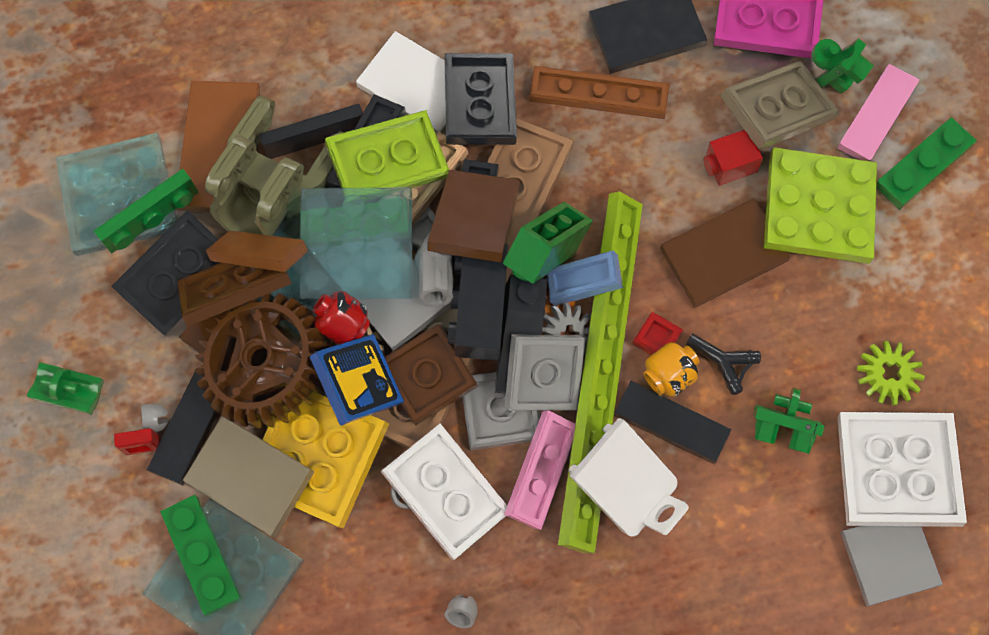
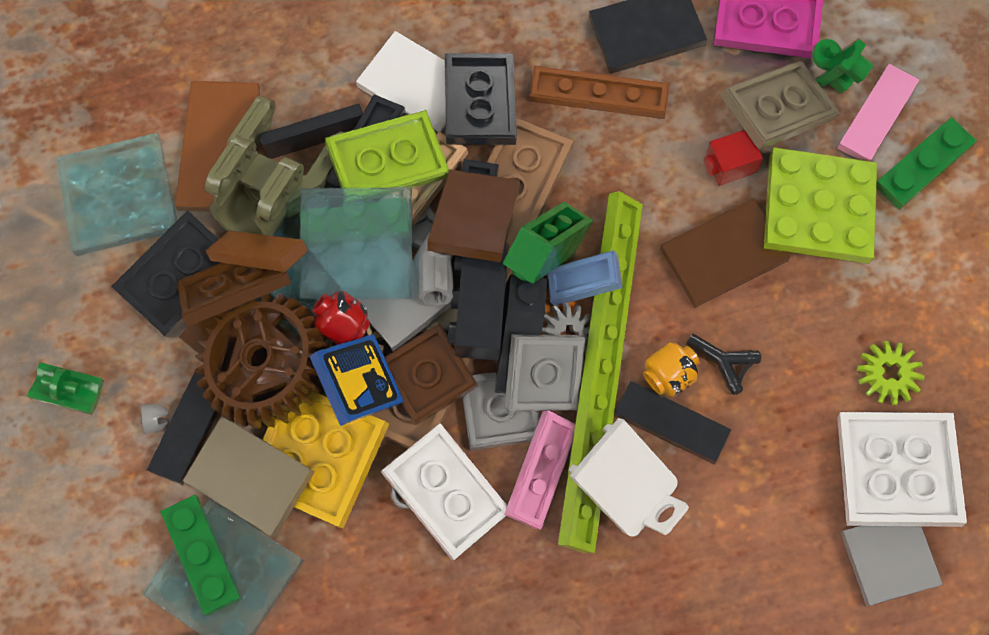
(137, 441): red tile -> none
(147, 211): green plate -> none
(462, 611): light grey hinge -> none
(656, 333): red tile -> none
(804, 429): green hips -> none

